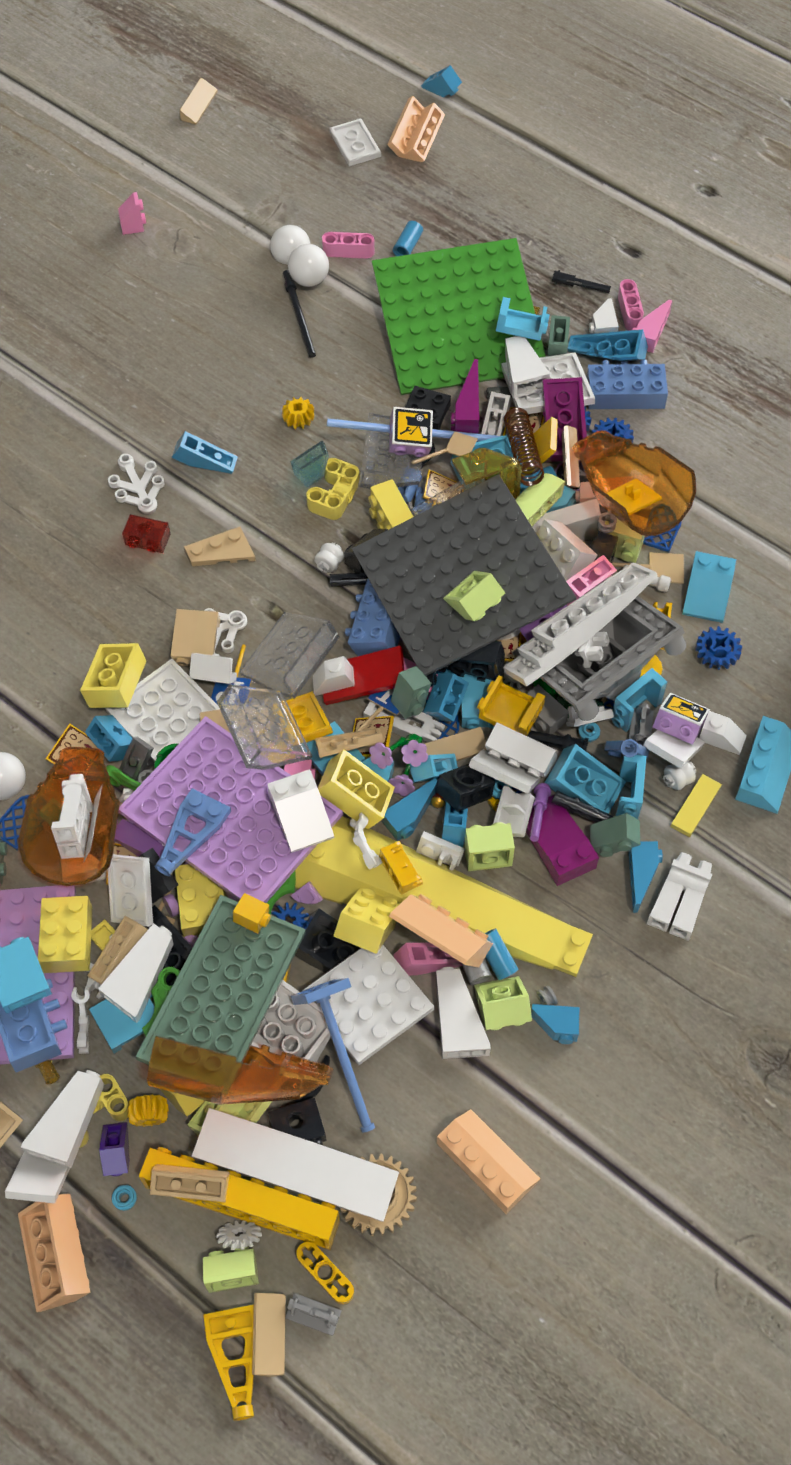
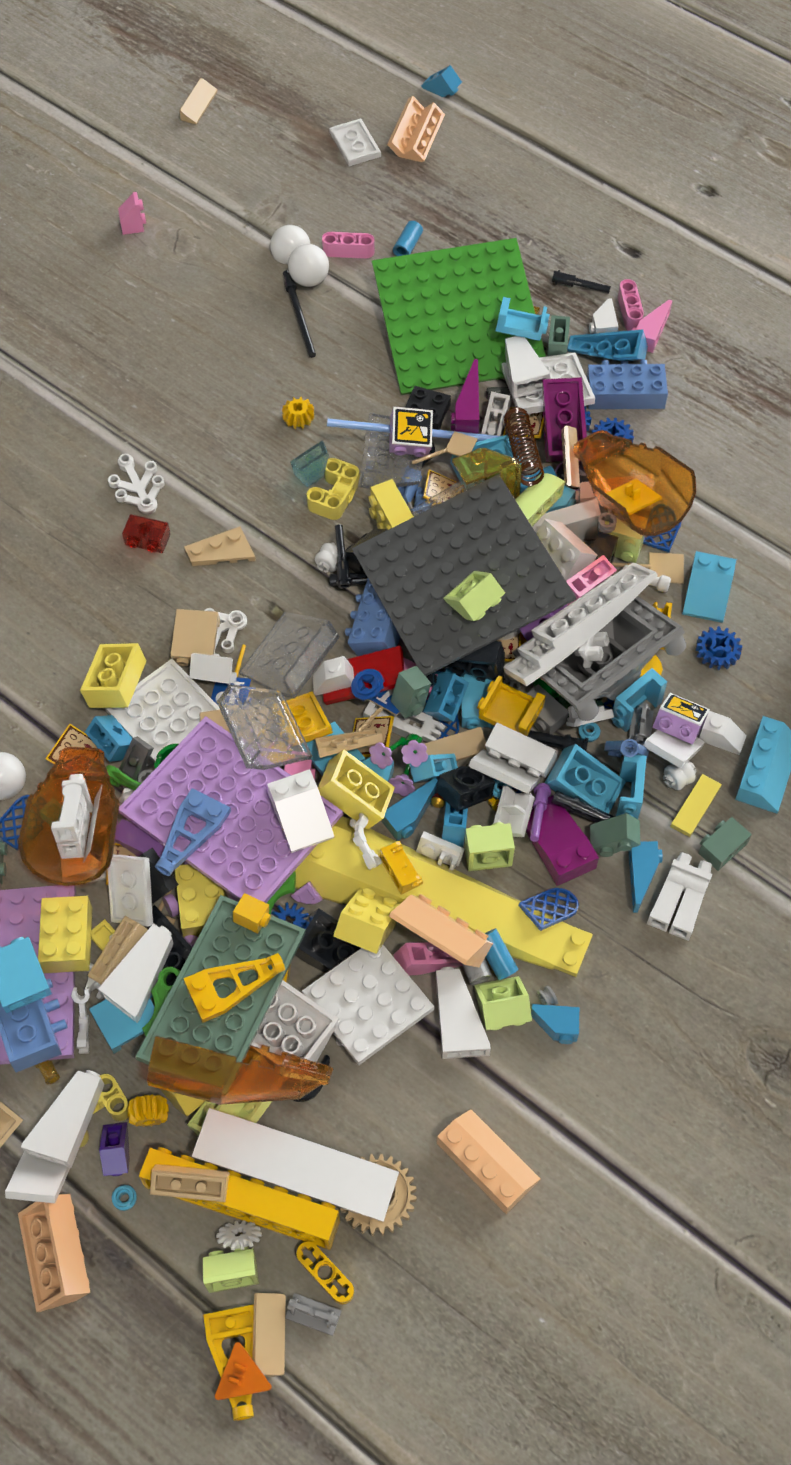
(202, 454): dark azure slope -> none
(205, 997): none -> yellow plate
(241, 1376): none -> orange piece
(306, 1112): black brick -> none
(321, 994): medium blue tile -> none
(344, 579): none -> black pin
(369, 676): none -> blue gear
(524, 905): none -> blue window
(545, 441): yellow tile -> none
(724, 843): none -> sand green brick

